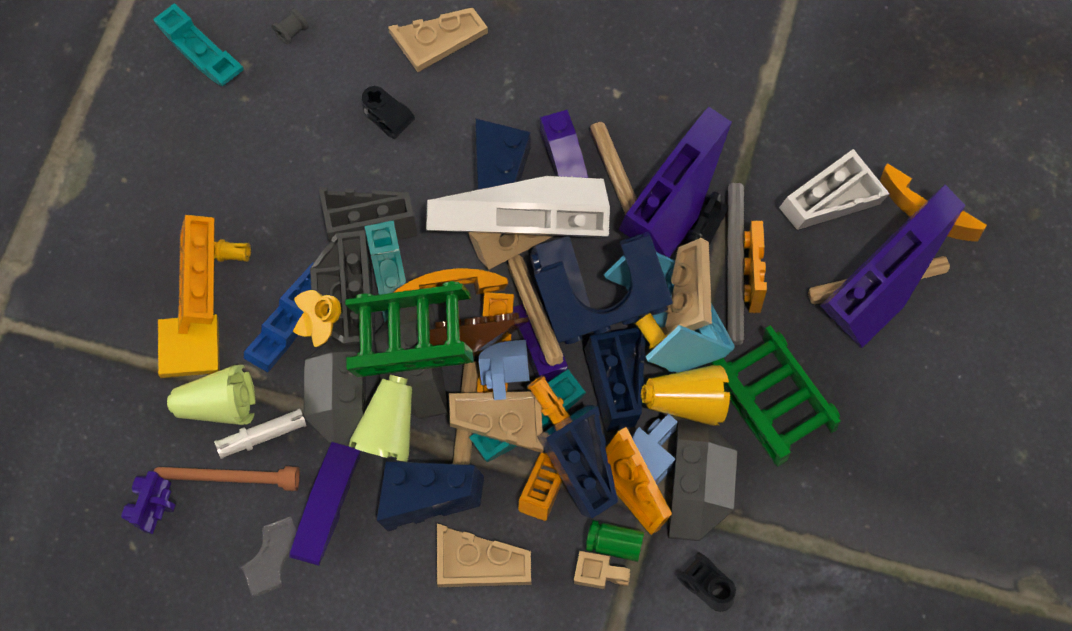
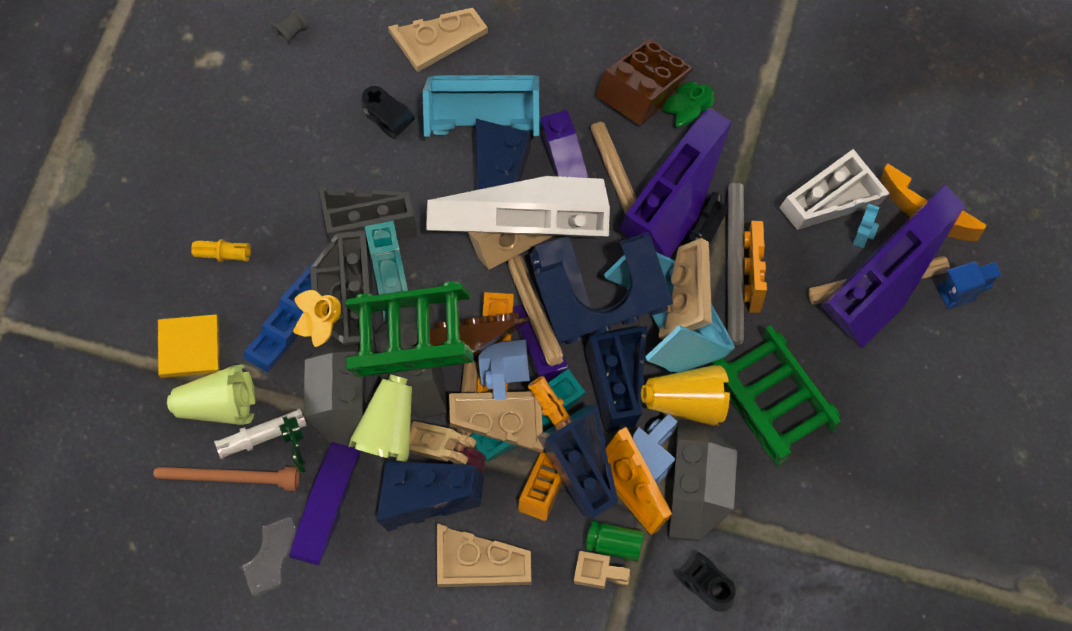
(151, 503): dark purple hips -> none
(196, 47): teal slope -> none
(196, 272): light orange fence -> none
(291, 432): none -> dark green plate
(438, 442): none -> tan hinge
(474, 457): none -> clear pink plate
(483, 280): light orange slope -> none
(491, 98): none -> medium azure windscreen
(642, 81): none -> reddish brown slope
(651, 330): yellow pin -> none
(689, 102): none -> green plate
(867, 227): none -> medium azure plate
(967, 282): none -> blue piece

